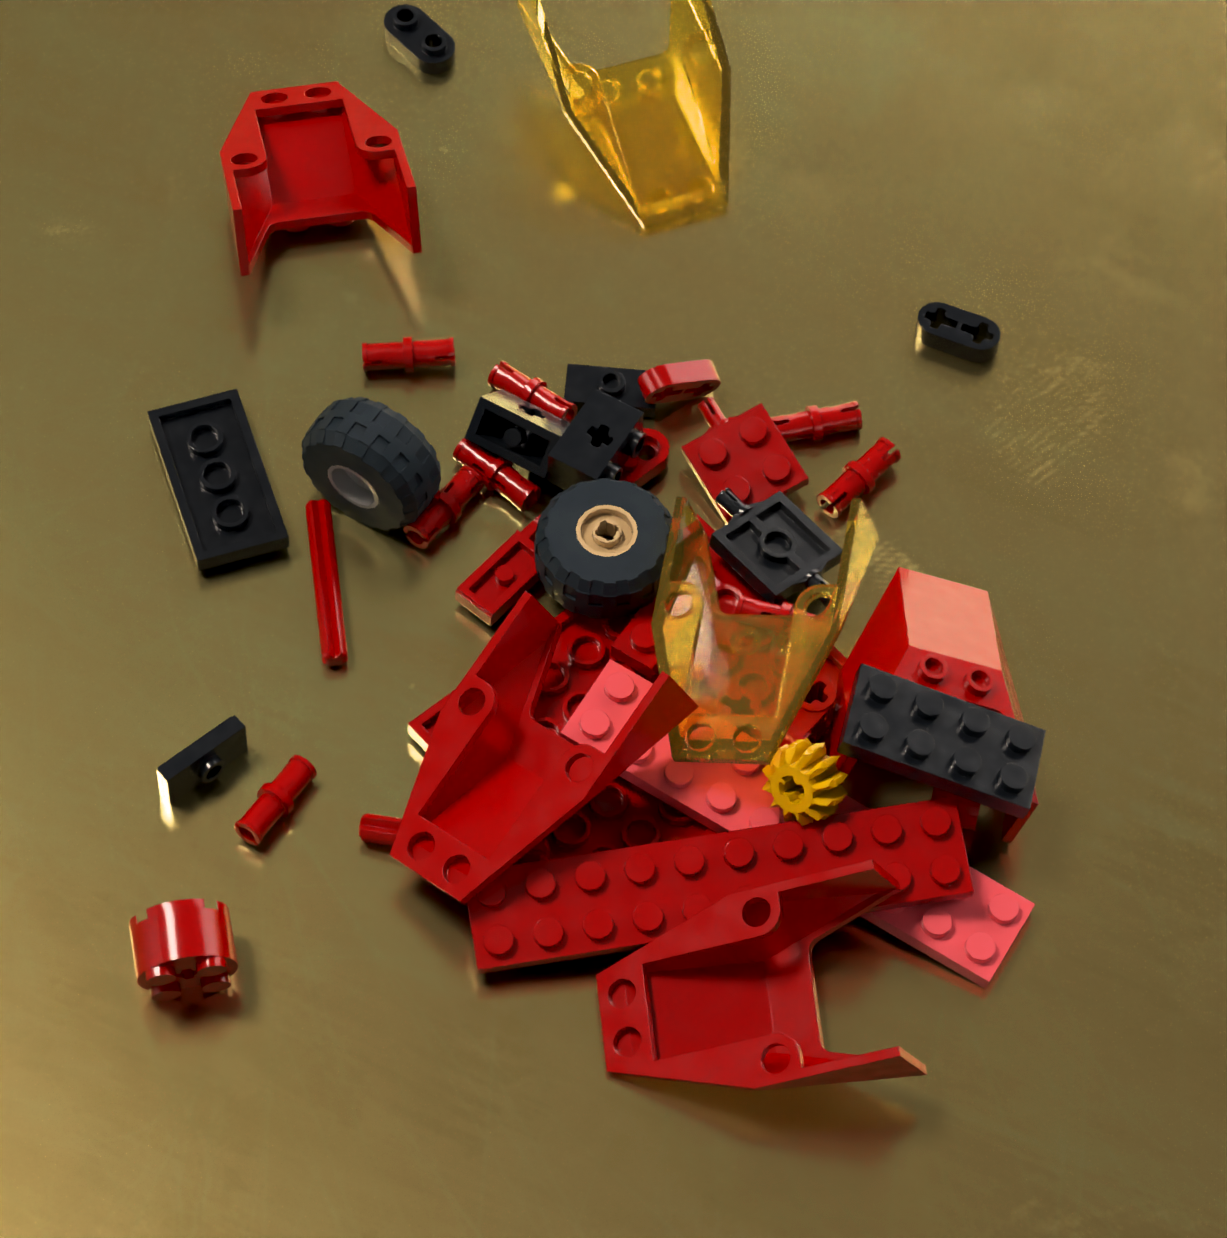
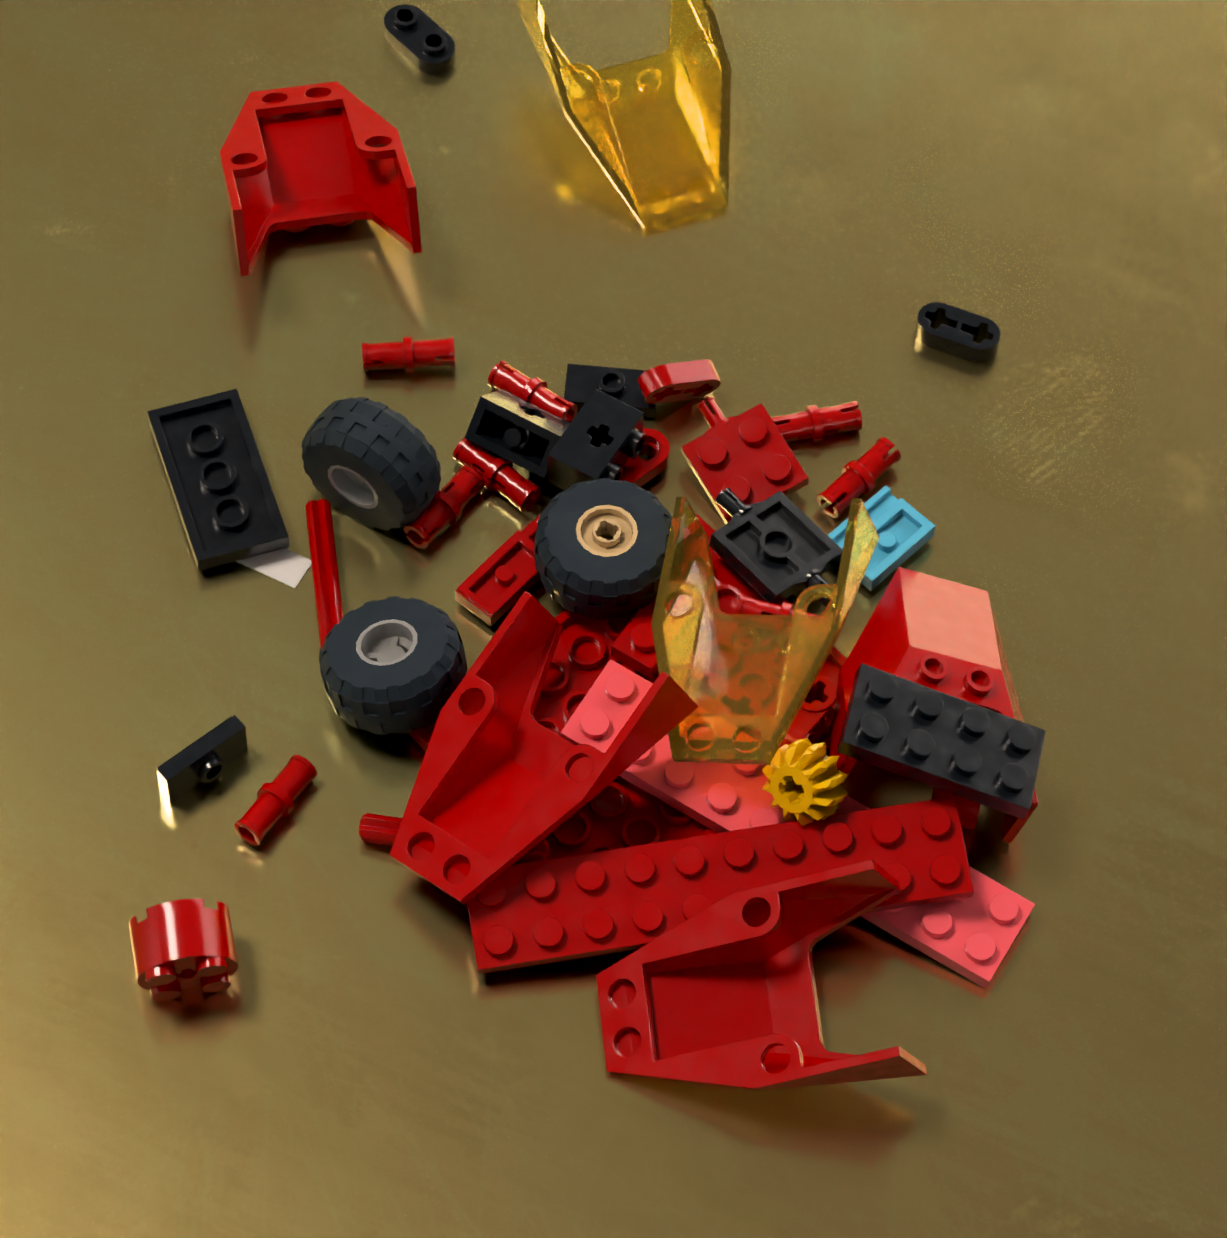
(280, 565): none -> white sticker
(392, 665): none -> black wheel
(900, 532): none -> medium azure plate

